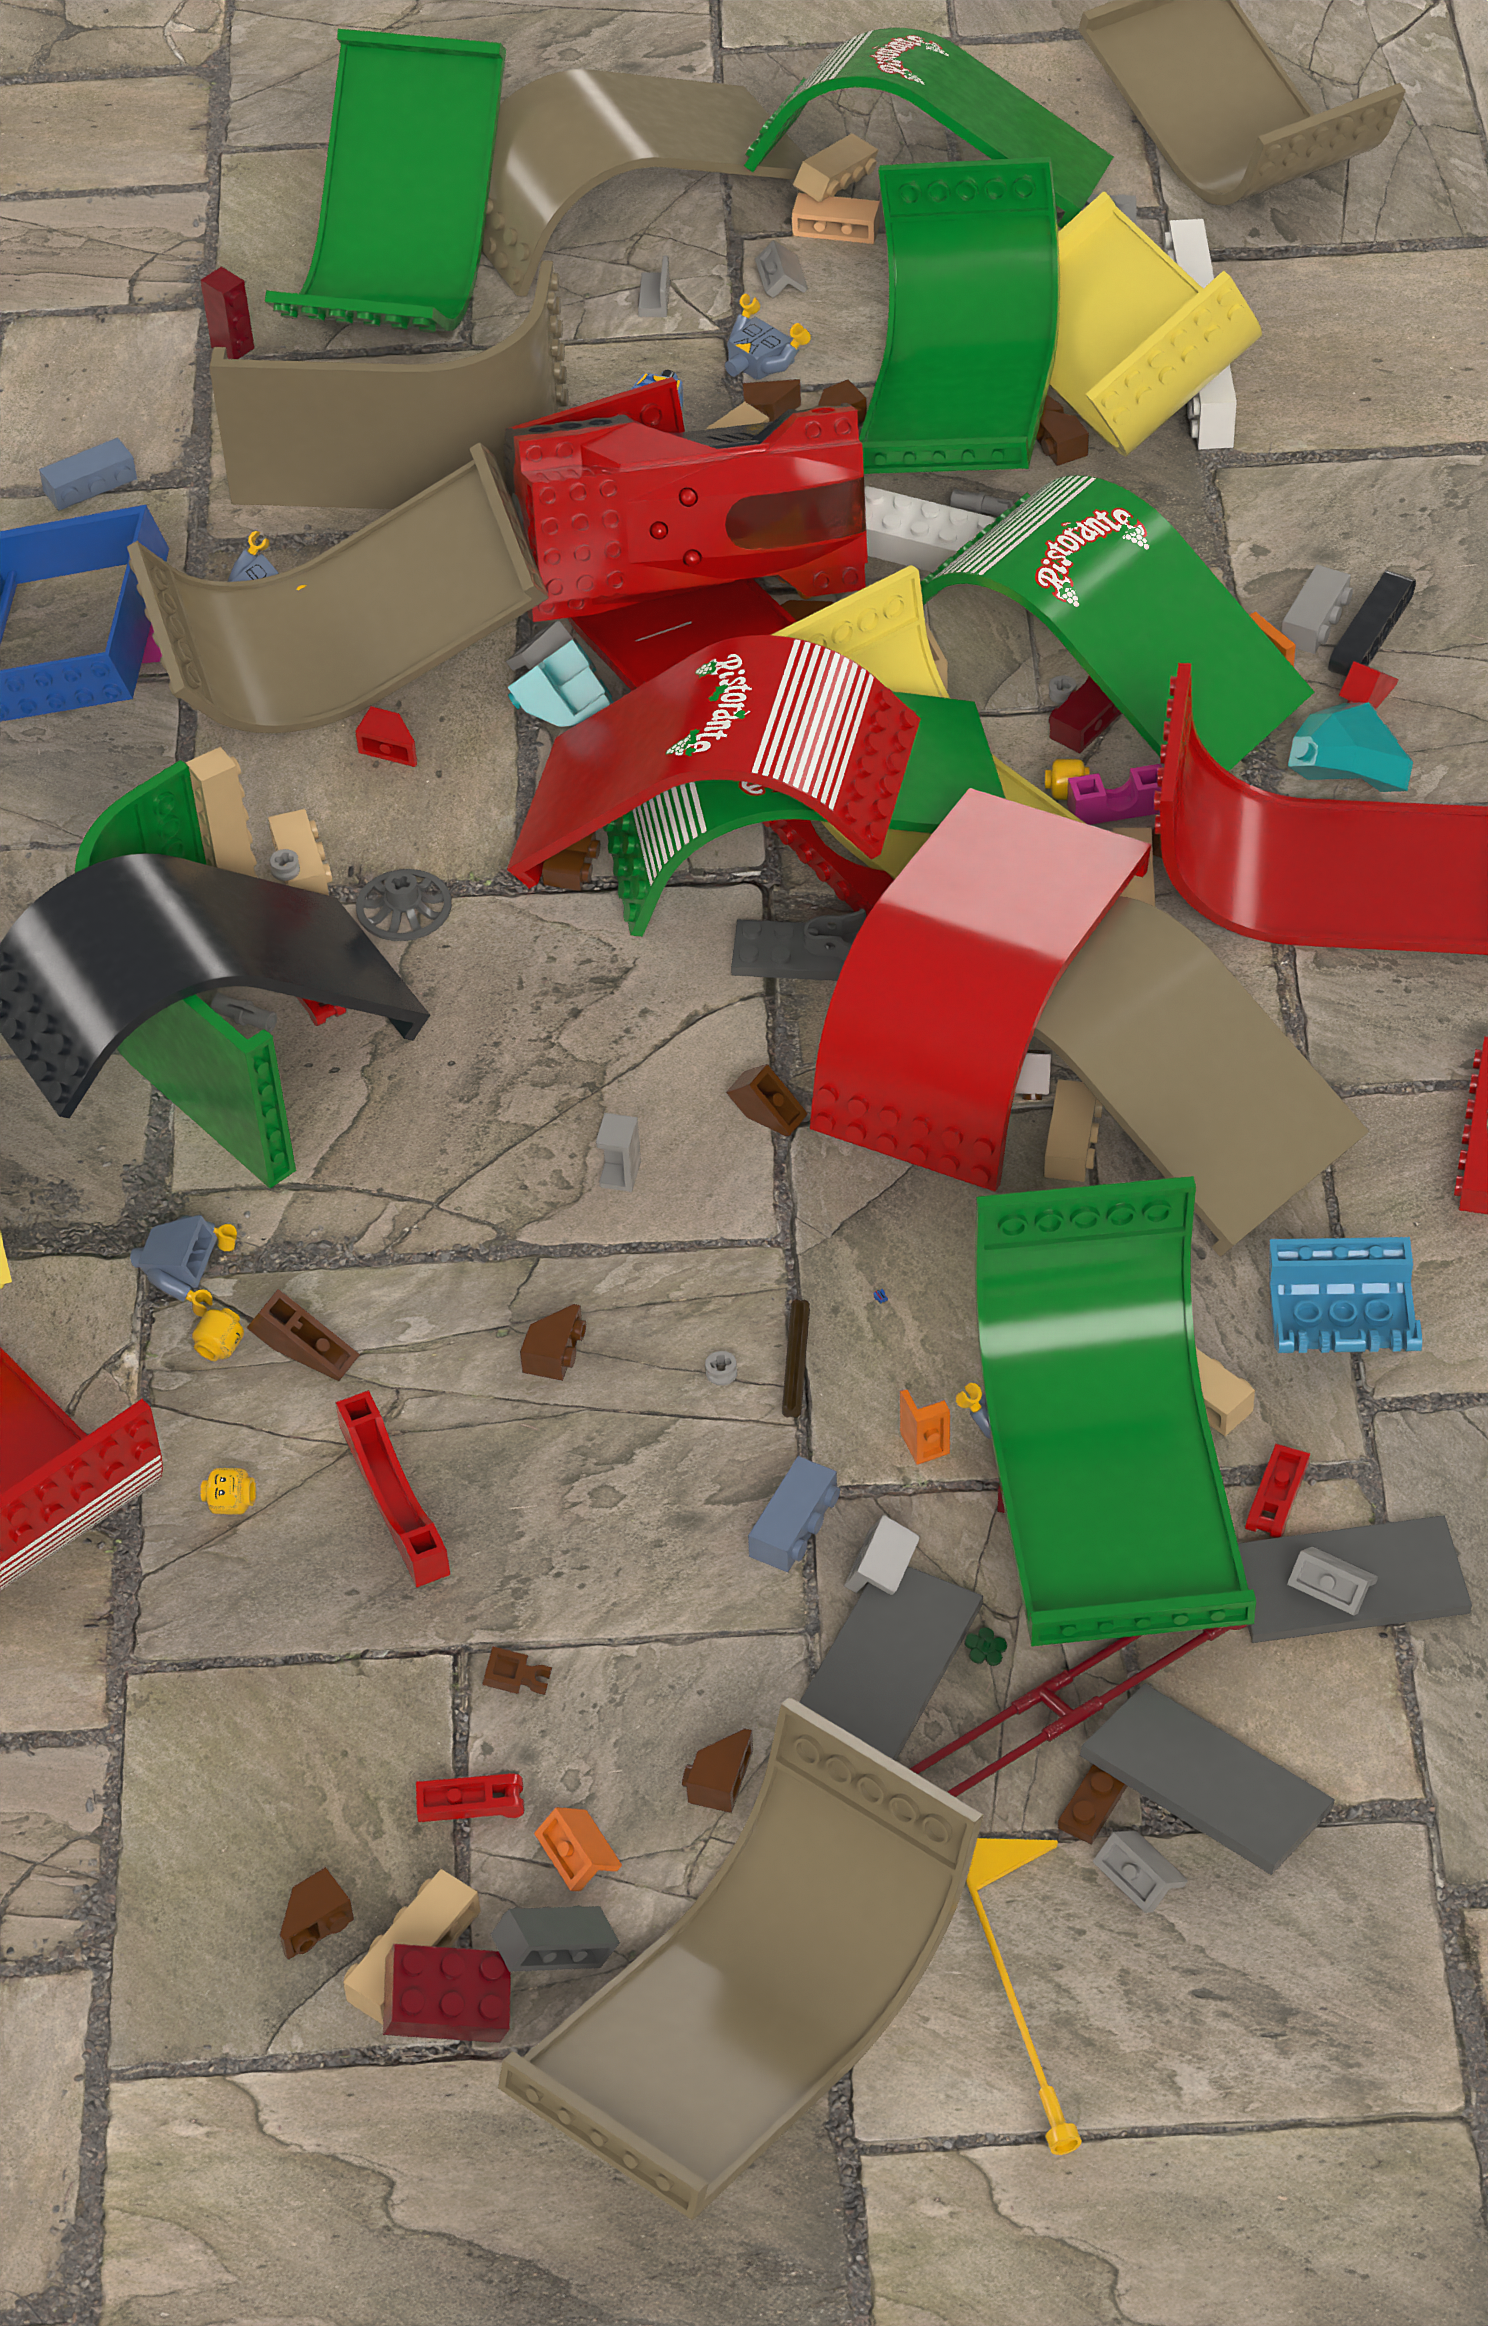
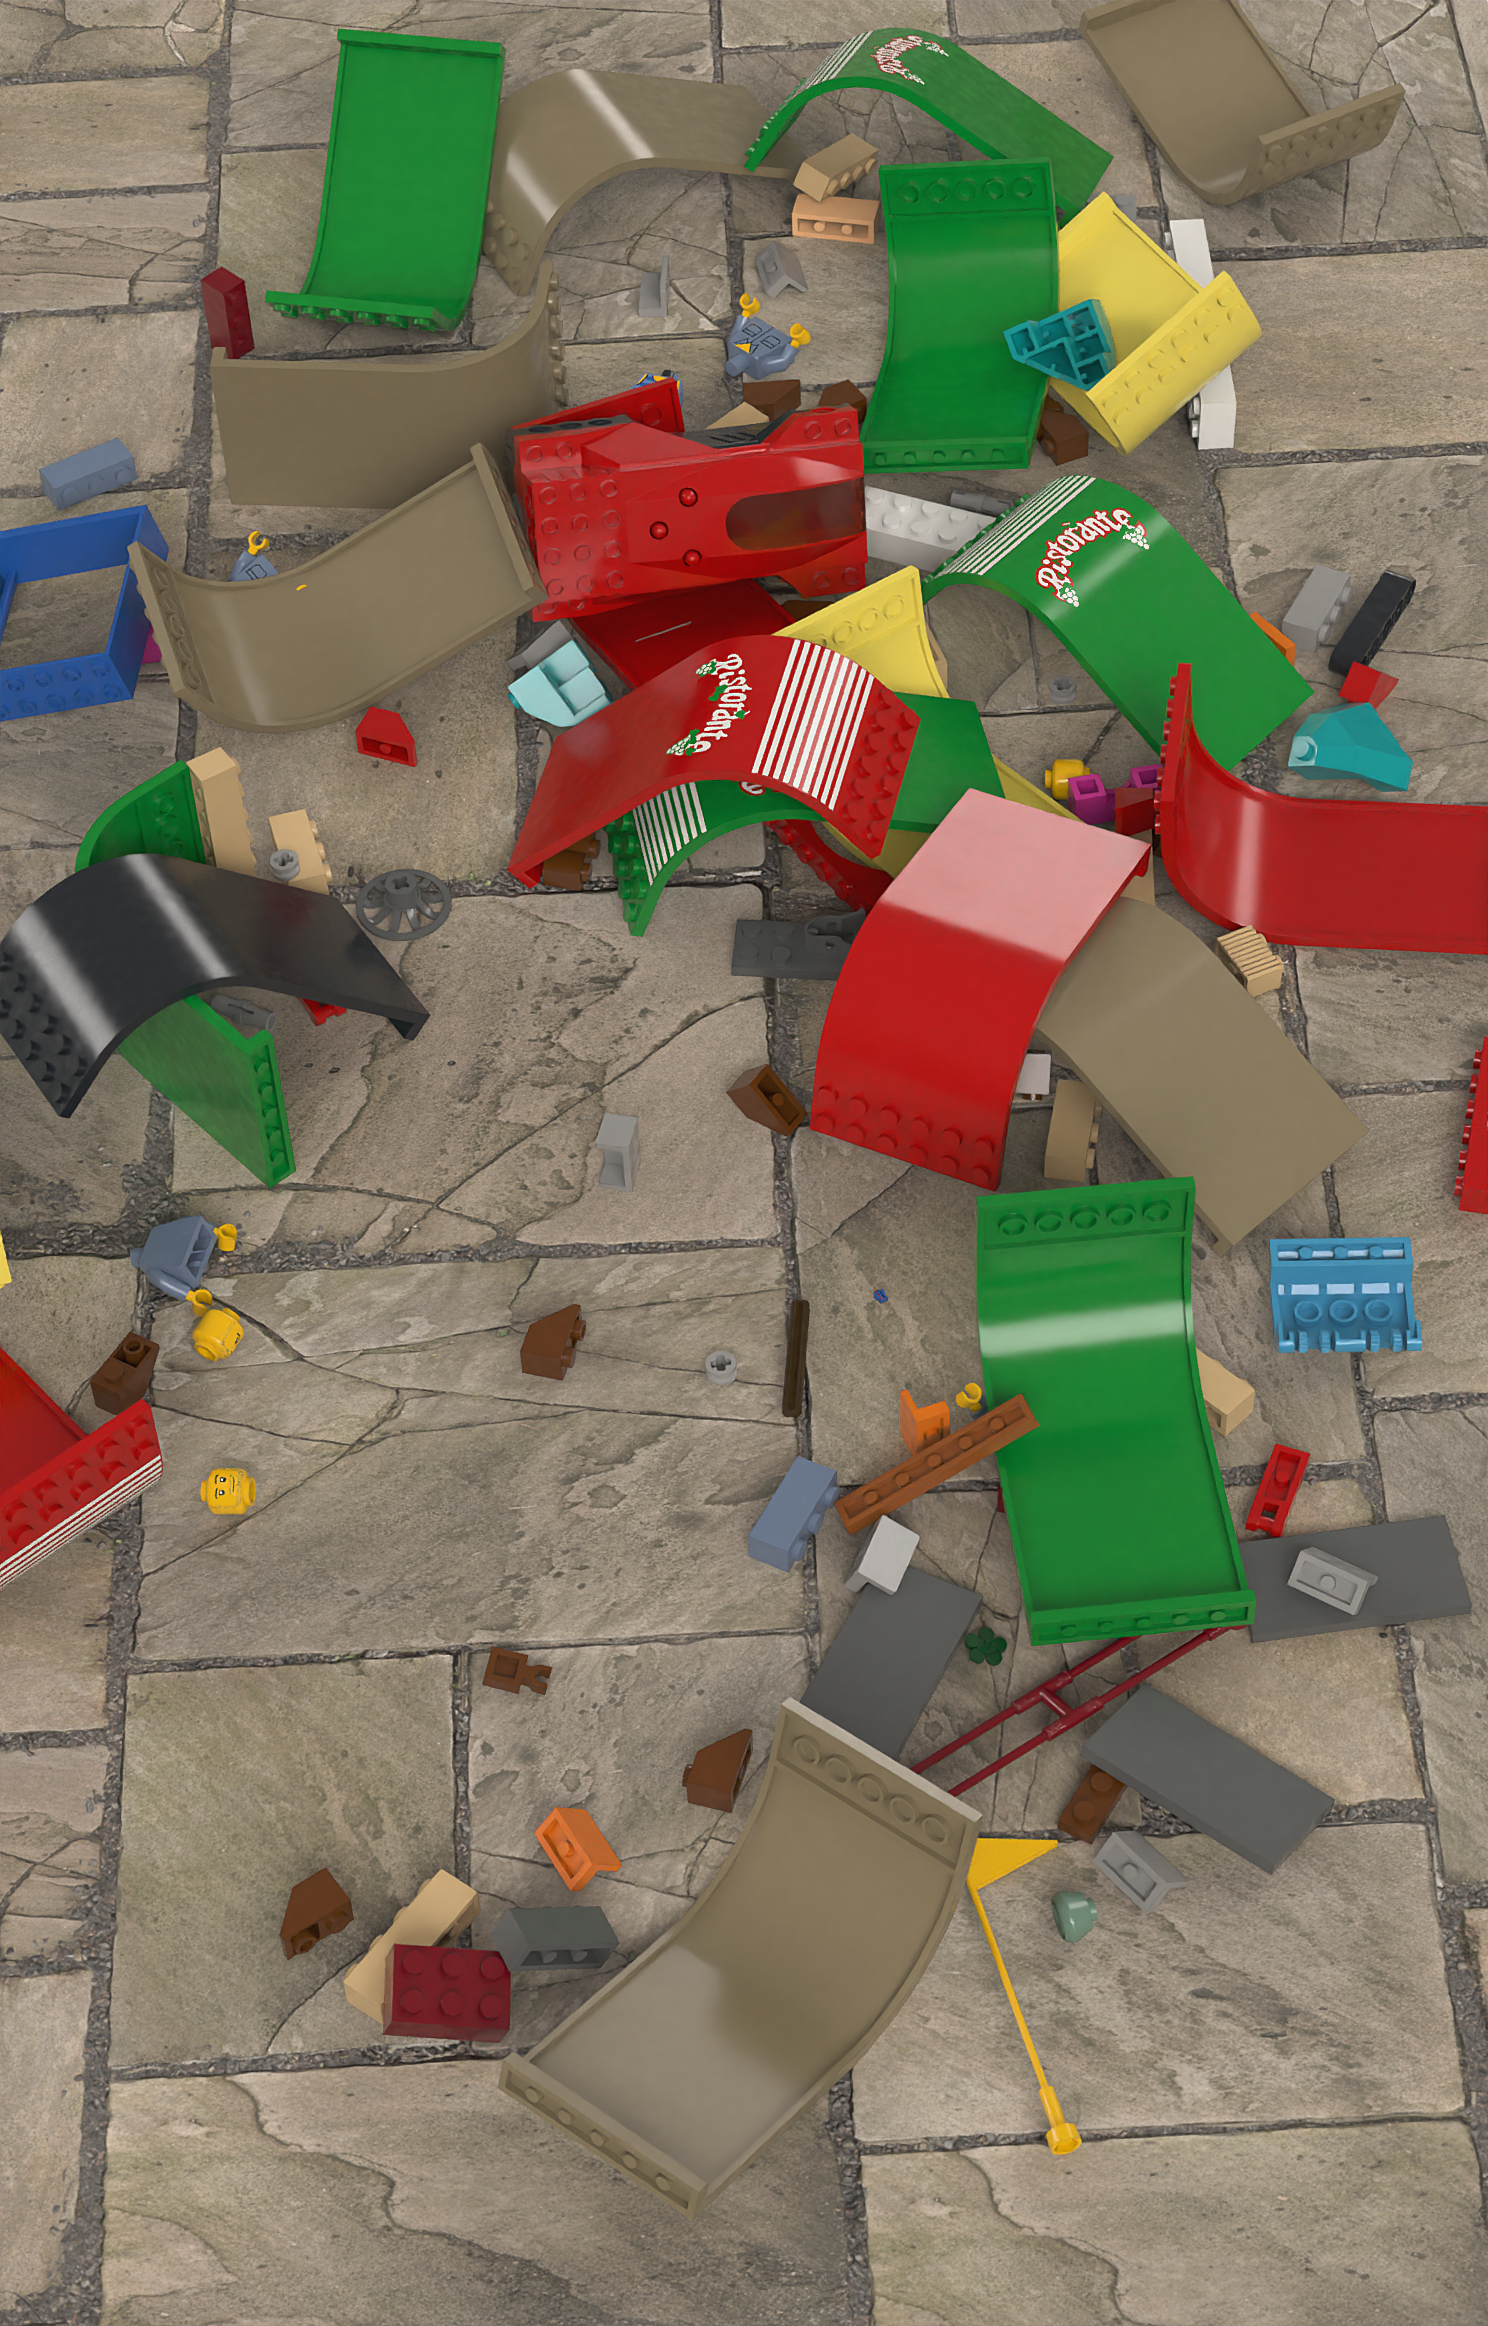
(125, 1374): none -> reddish brown slope
(302, 1337): reddish brown slope -> none
(406, 1520): red arch -> none
(469, 1797): red plate -> none
(936, 1464): none -> dark orange plate
(1067, 345): none -> teal brick
(1073, 1914): none -> sand green cone
(1082, 717): dark red brick -> none
(1133, 810): none -> red slope
(1250, 960): none -> tan brick

